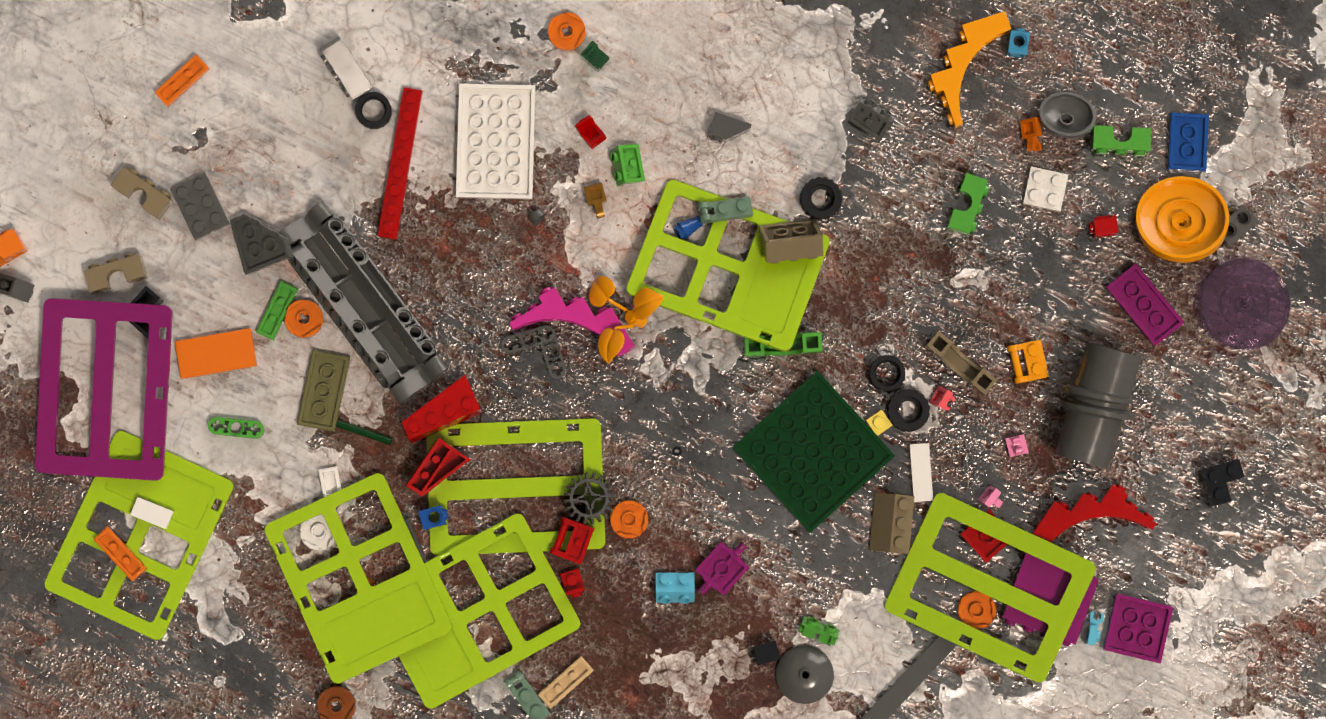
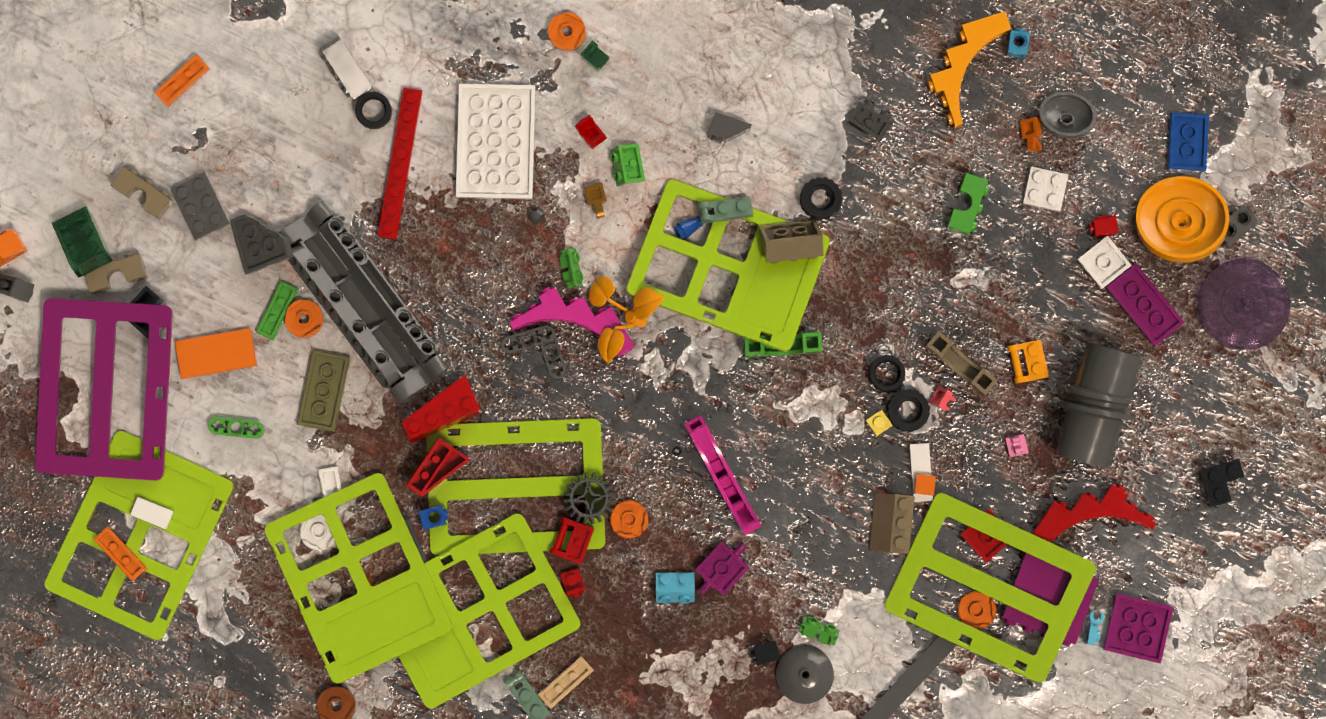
(82, 242): none -> clear green brick
(364, 432): dark green bar -> none
(574, 276): none -> bright green hinge
(722, 475): none -> dark pink arch
(813, 451): dark green plate -> none
(925, 484): none -> orange tile
(990, 497): bright pink tile -> none
(1104, 141): bright green arch -> none
(1104, 262): none -> white plate

